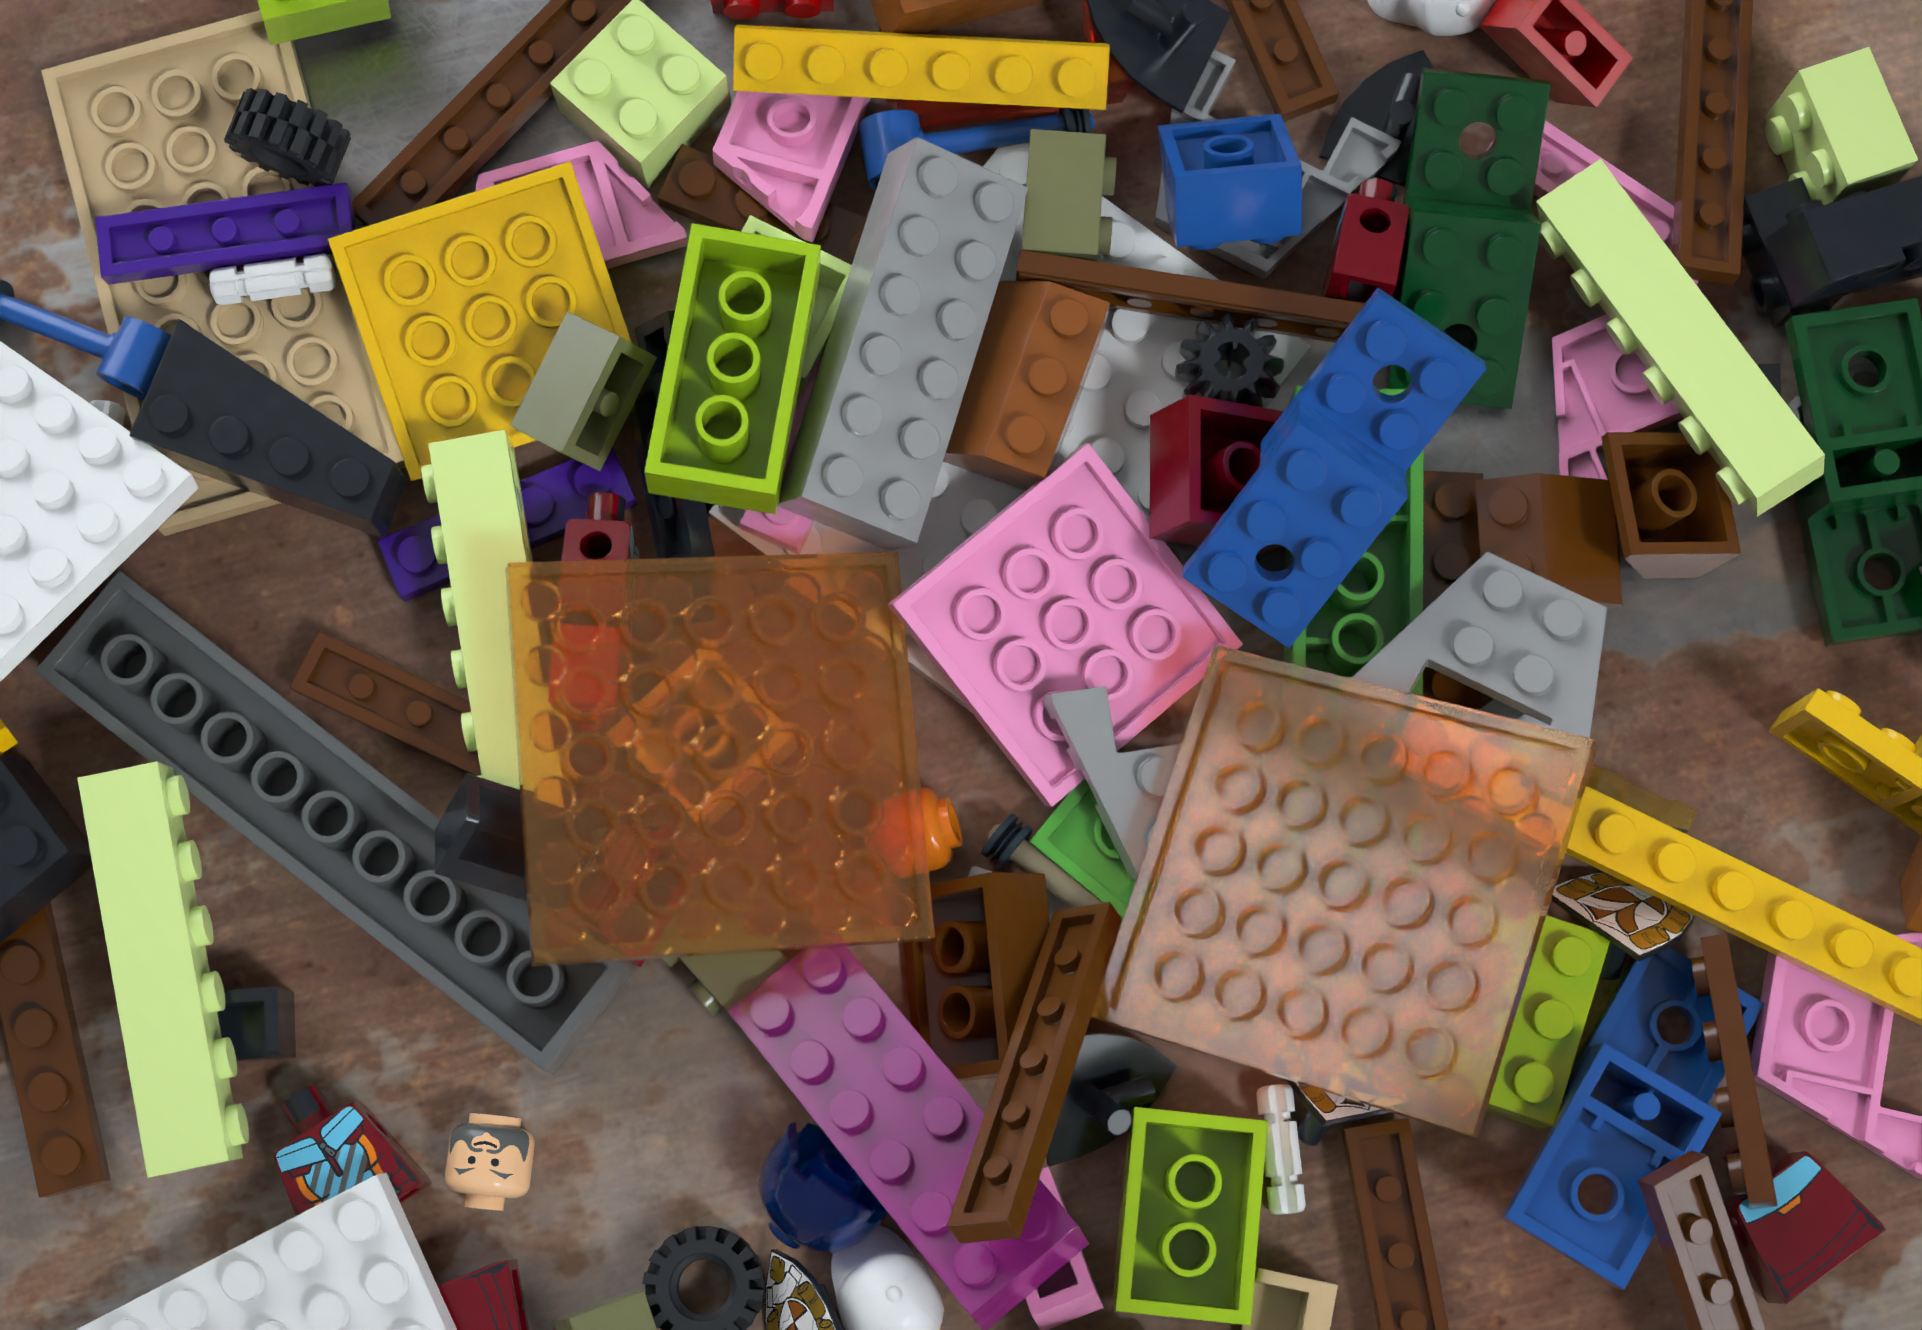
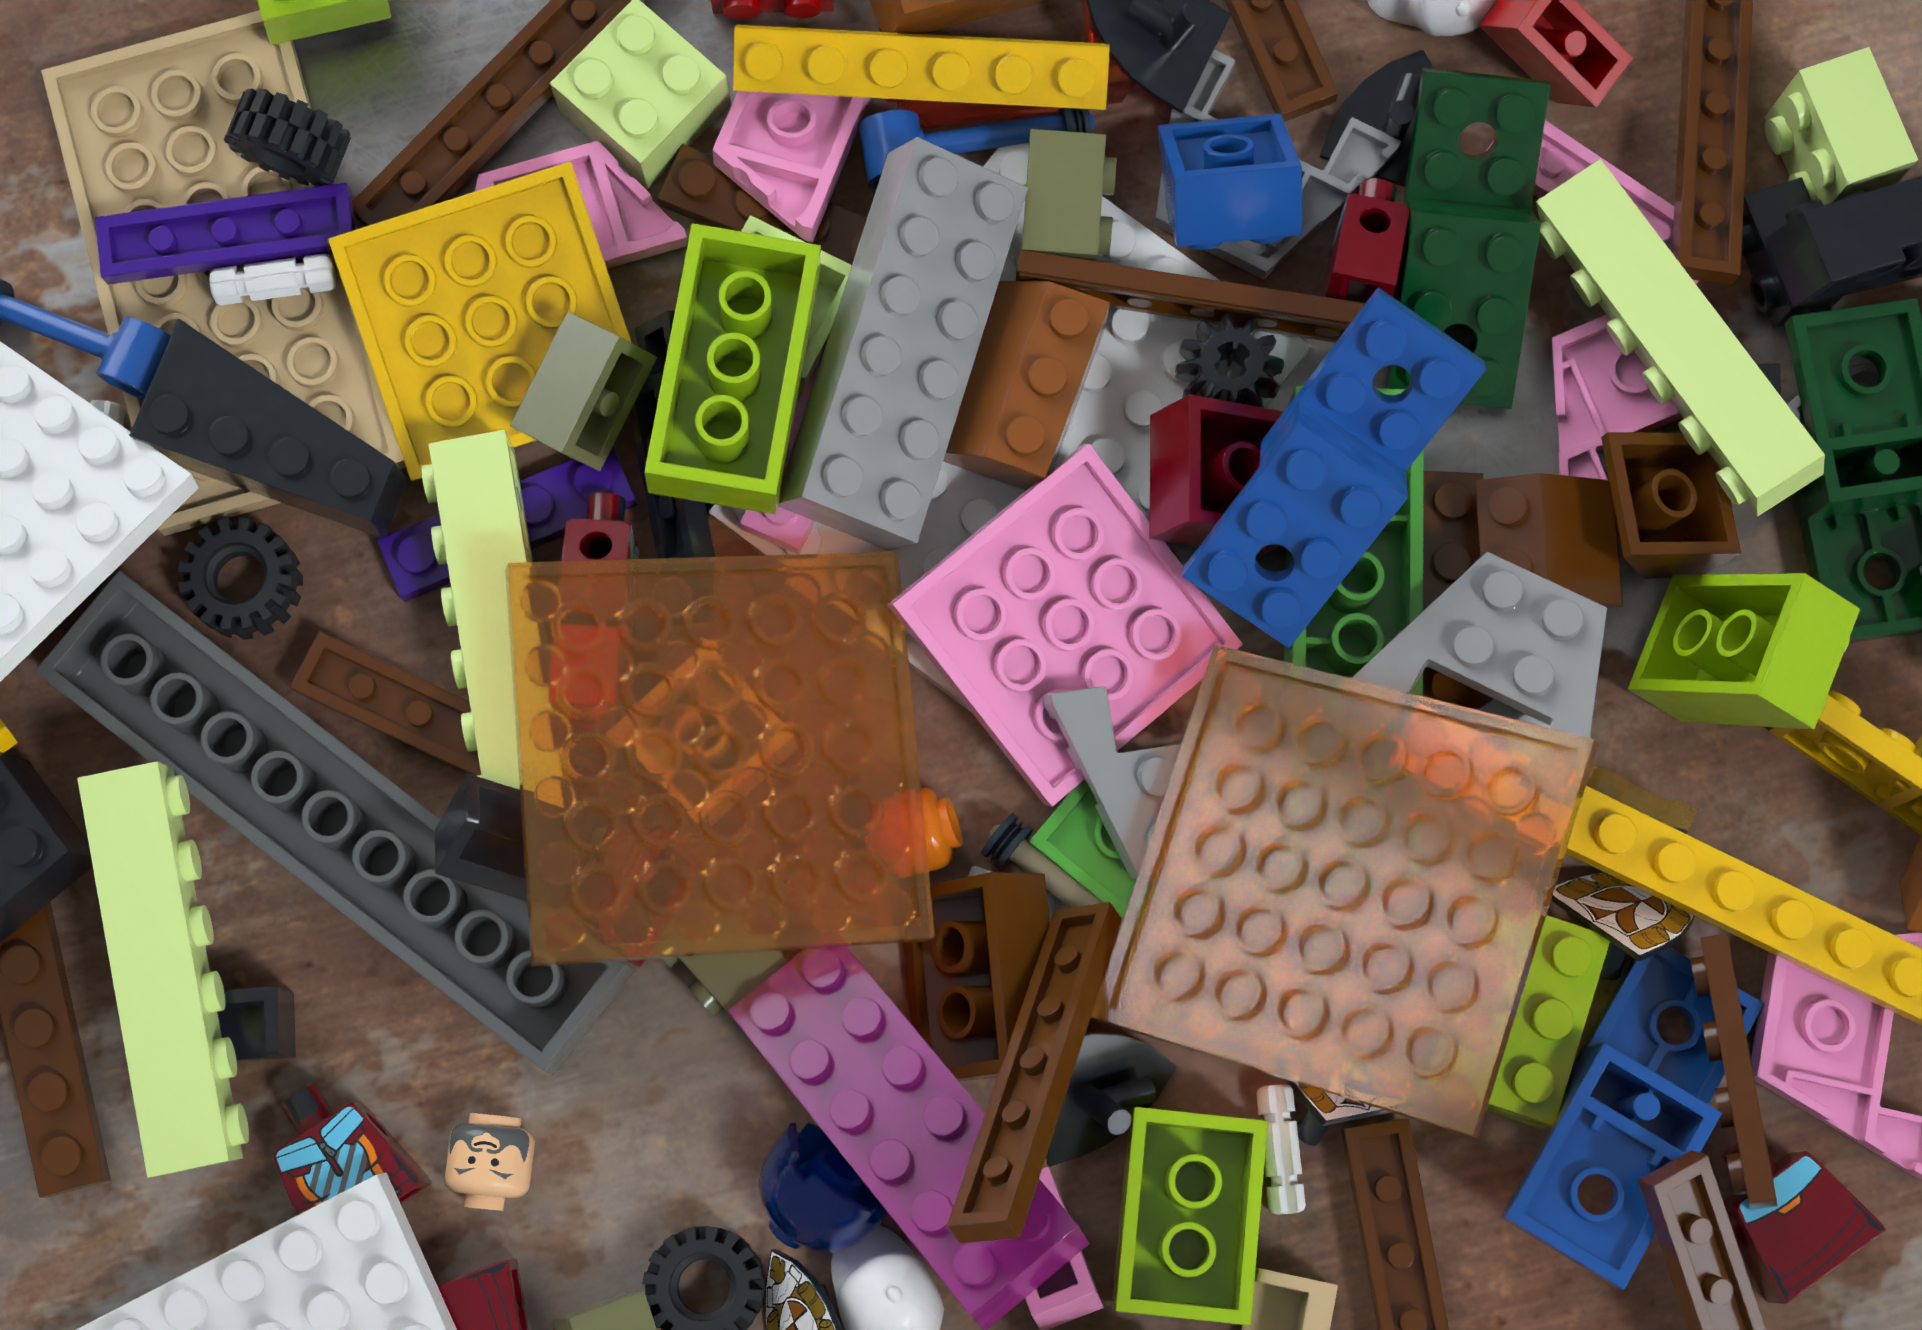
(218, 548): none -> black tyre
(1745, 649): none -> lime brick

